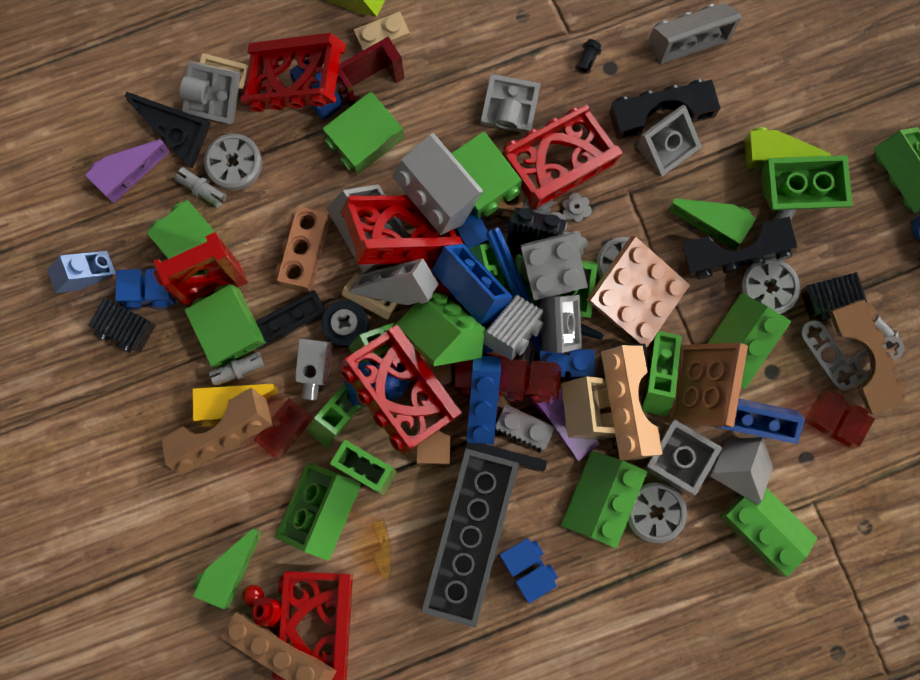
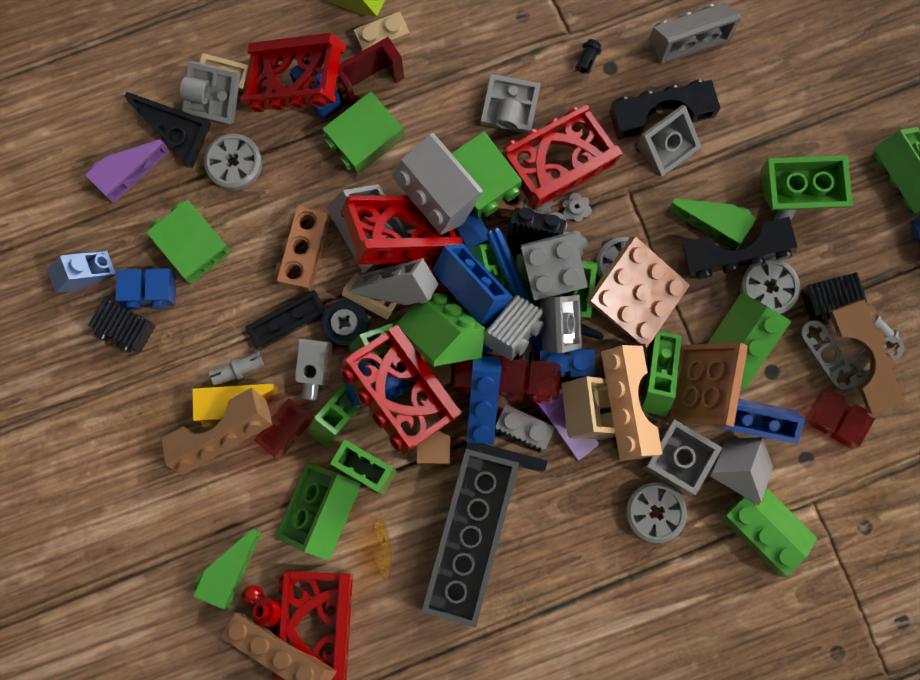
(178, 272): red fence -> none
(200, 187): light grey pin -> none
(224, 325): bright green brick -> none
(538, 580): blue piece -> none
(603, 499): bright green slope -> none
(766, 144): lime slope -> none

